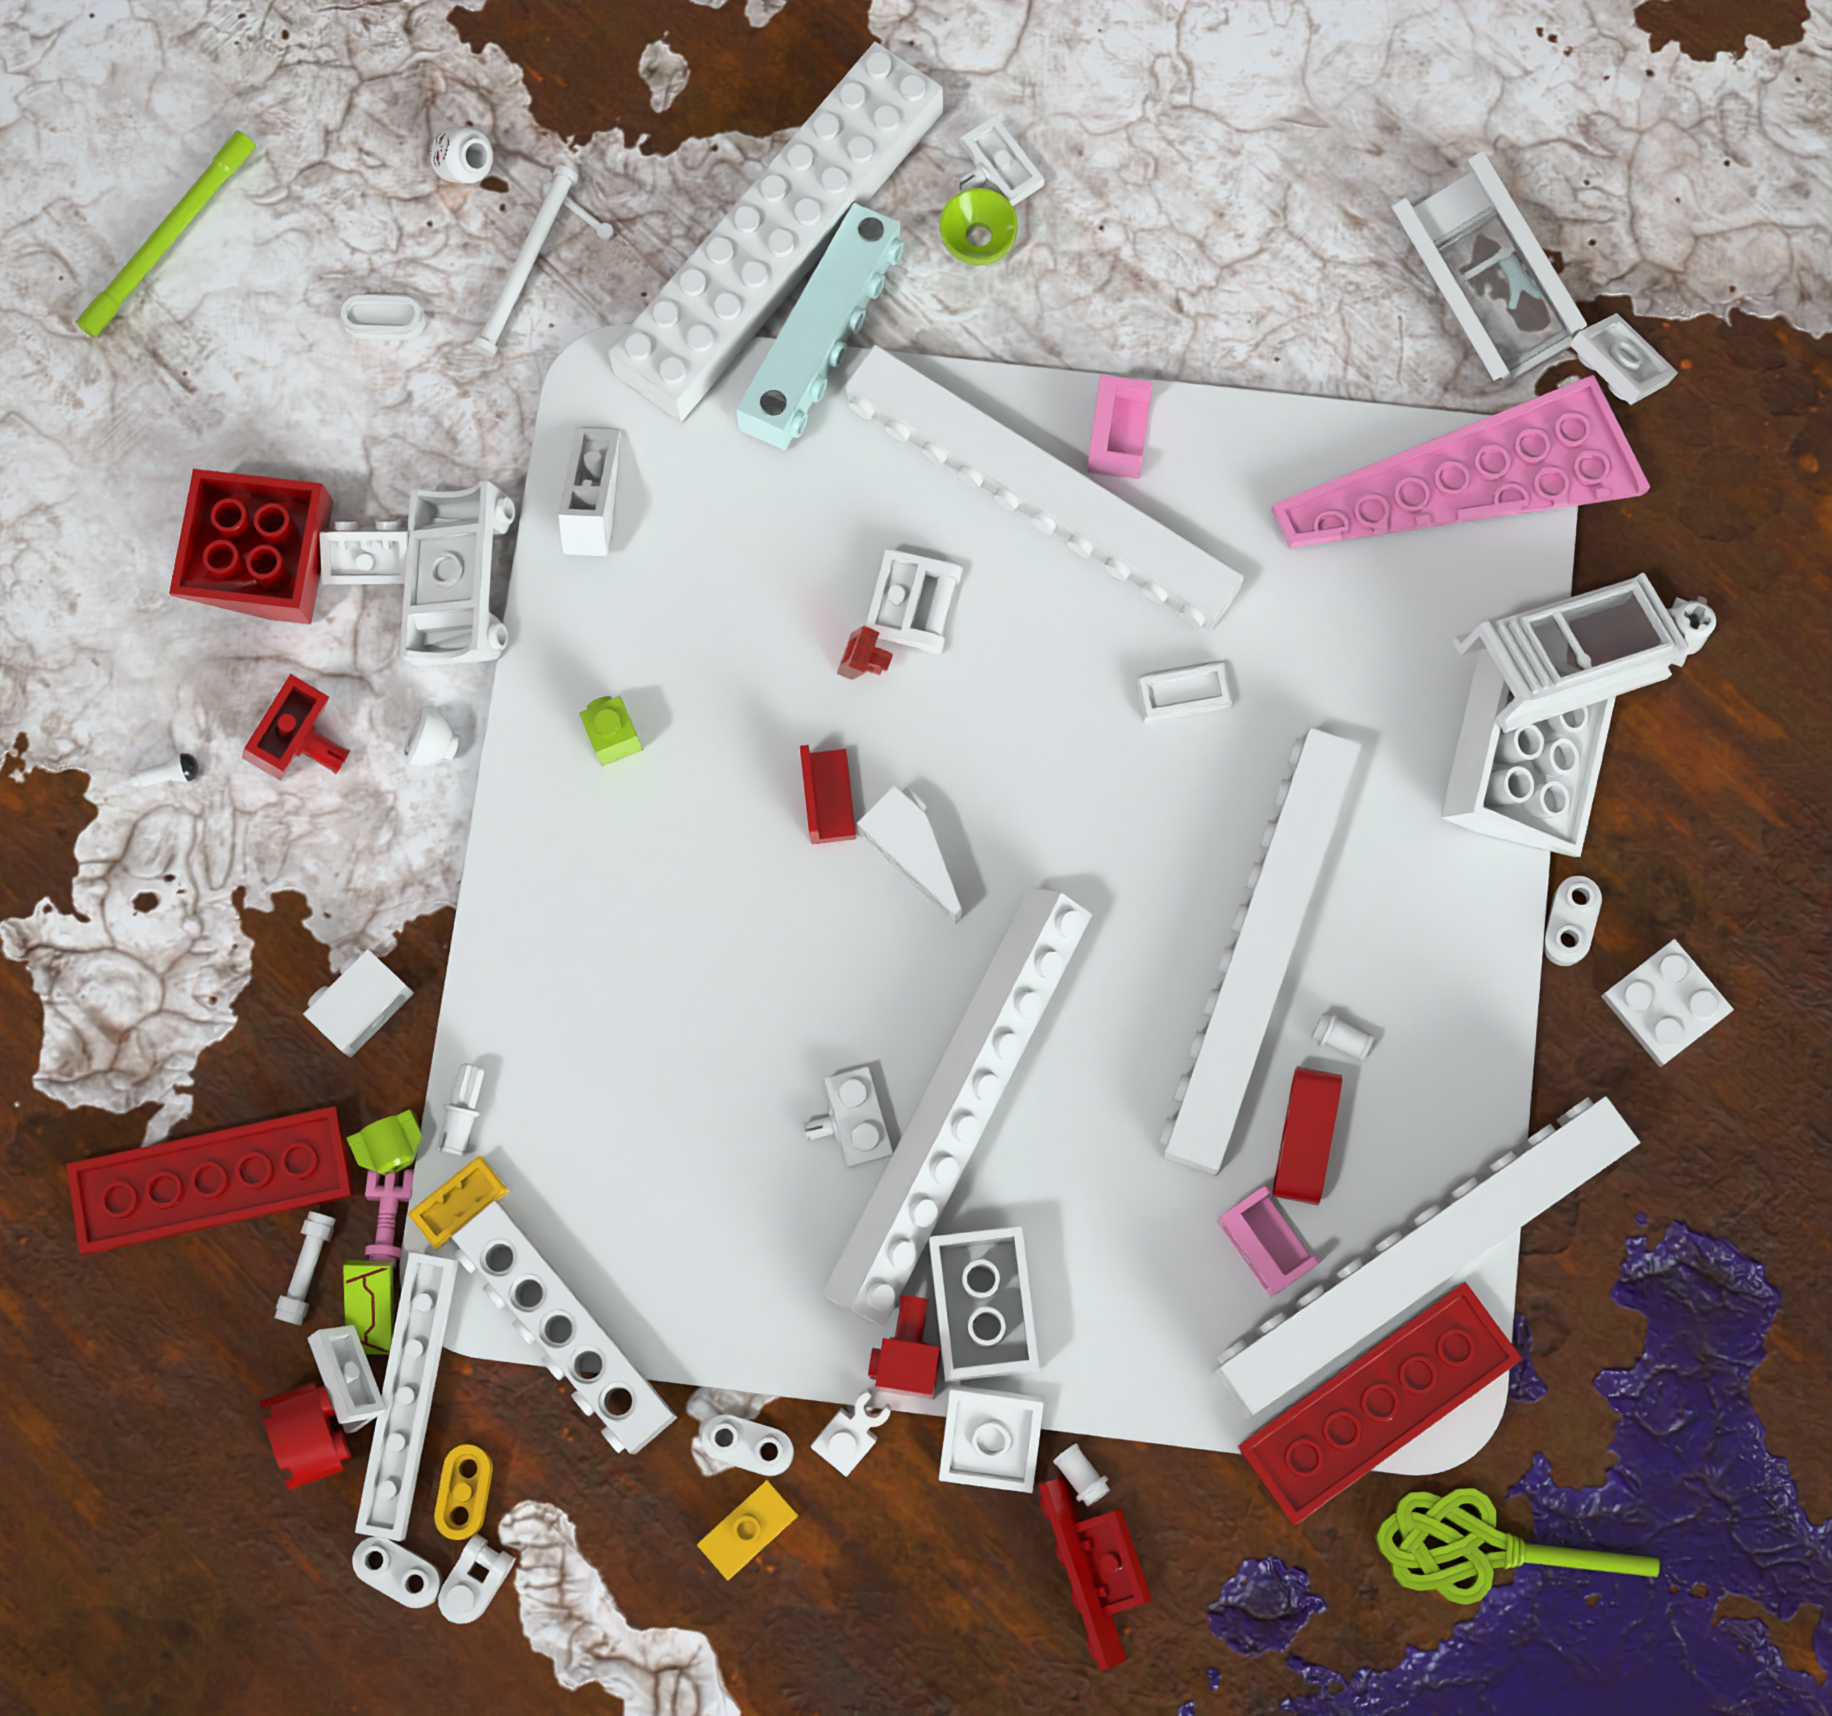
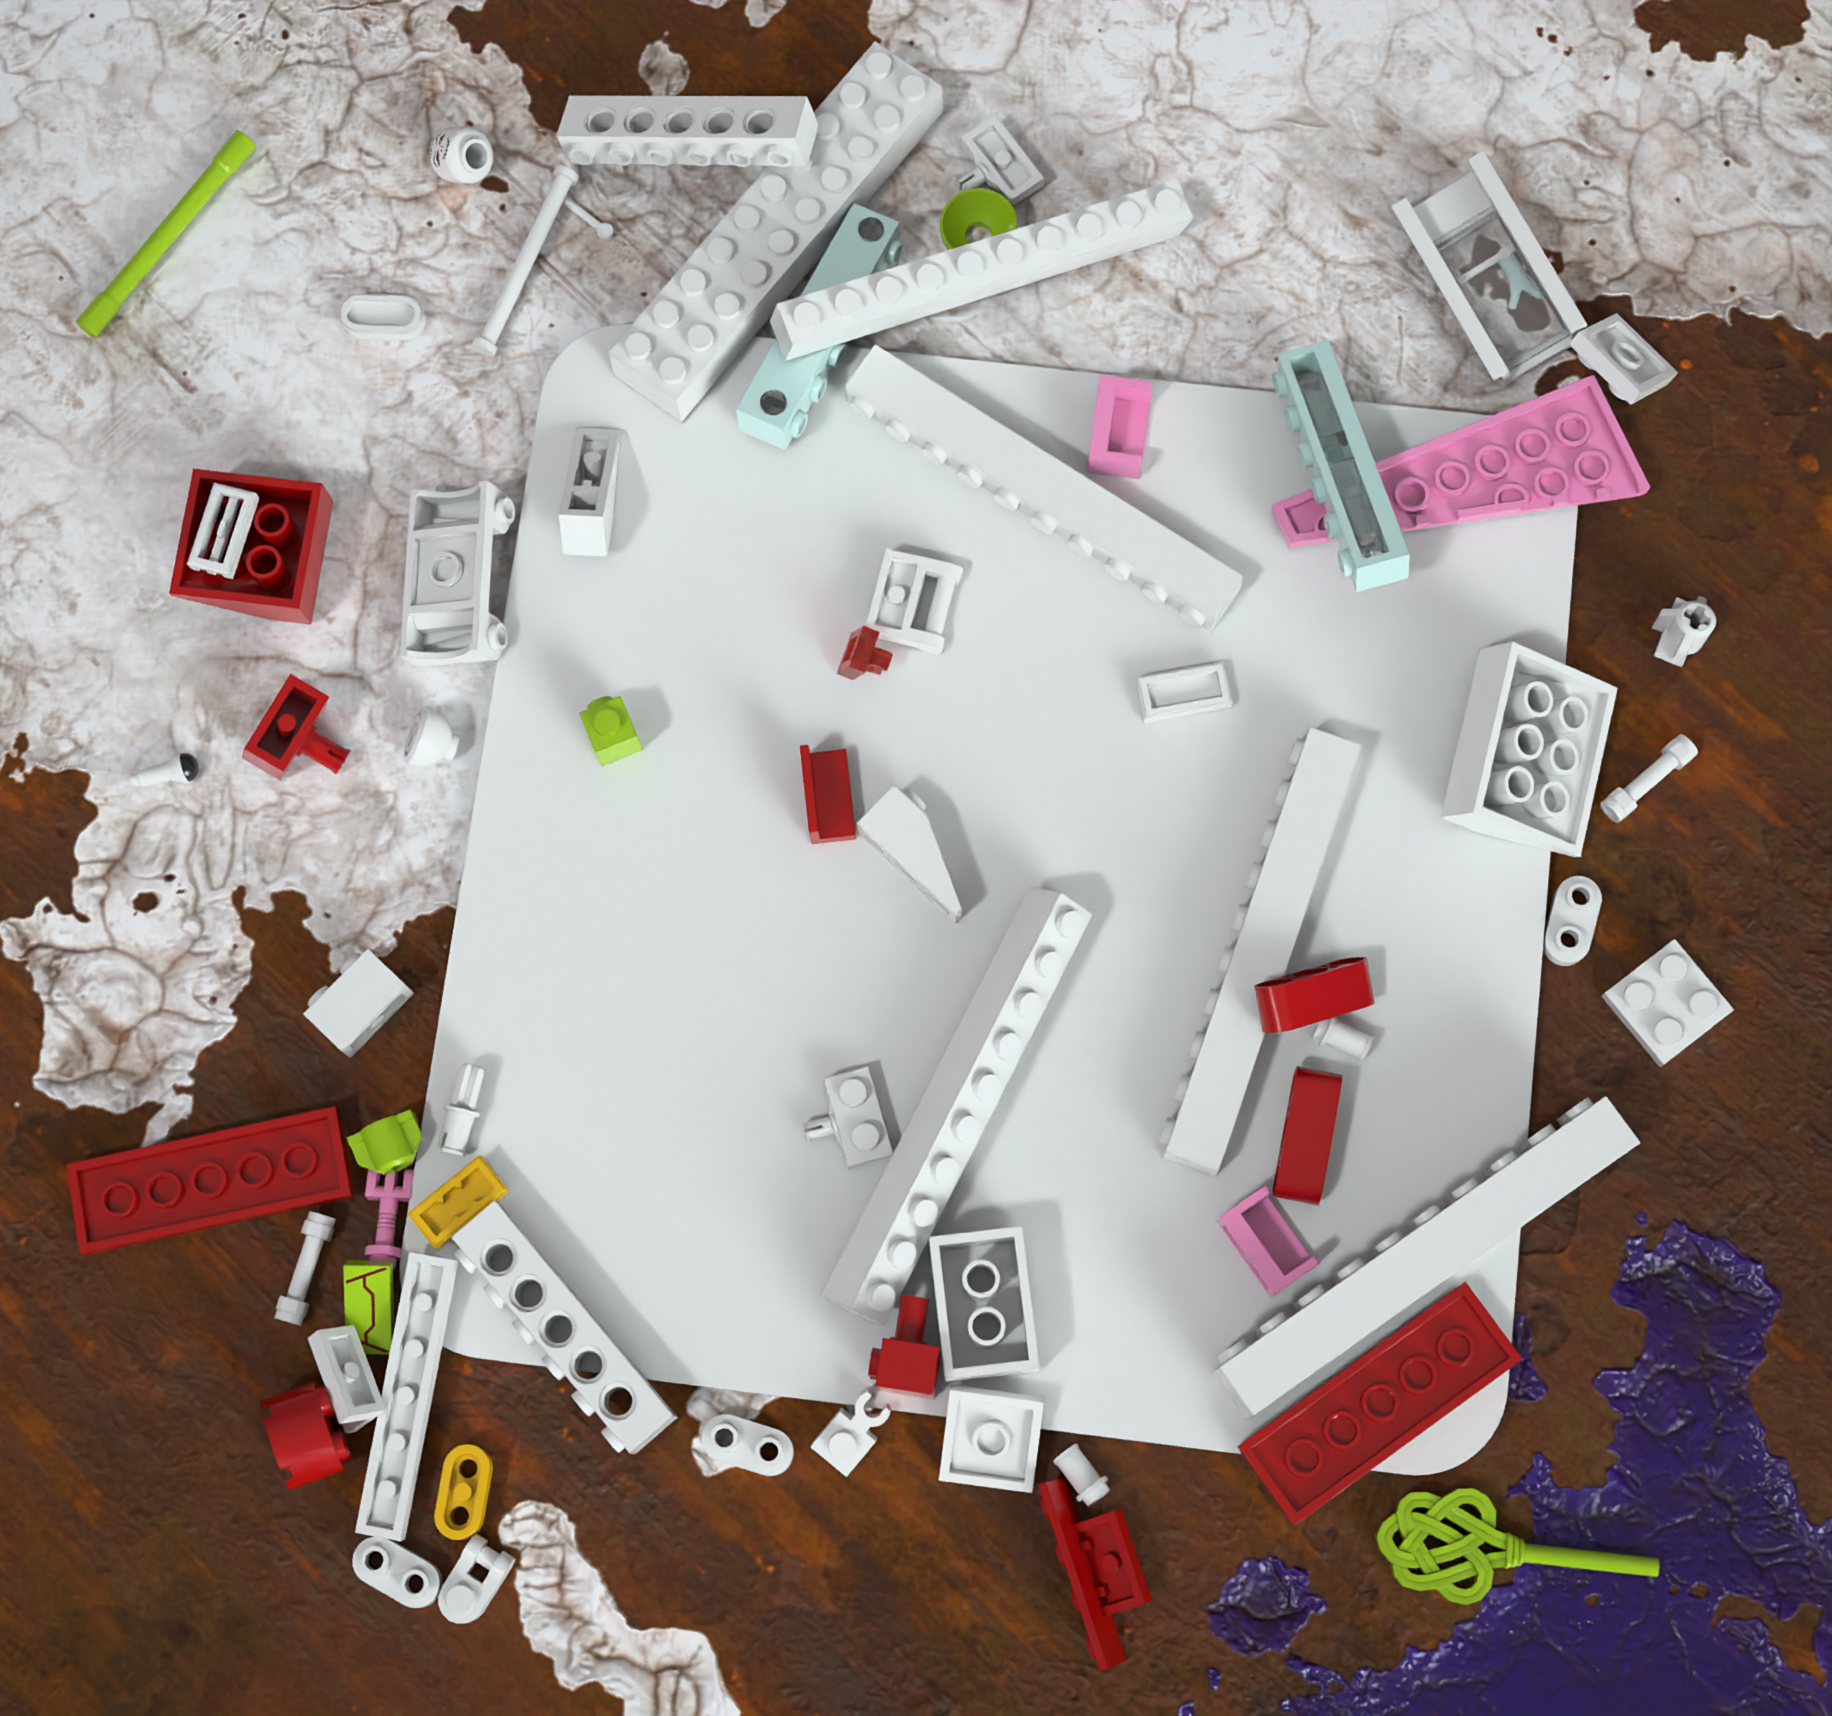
(228, 567): none -> white tile
(363, 553): white bracket -> none
(688, 130): none -> white brick
(747, 1530): yellow plate -> none
(979, 269): none -> white brick
(1314, 994): none -> red beam
(1341, 467): none -> light aqua piece
(1579, 650): white piece -> none
(1674, 755): none -> white bar

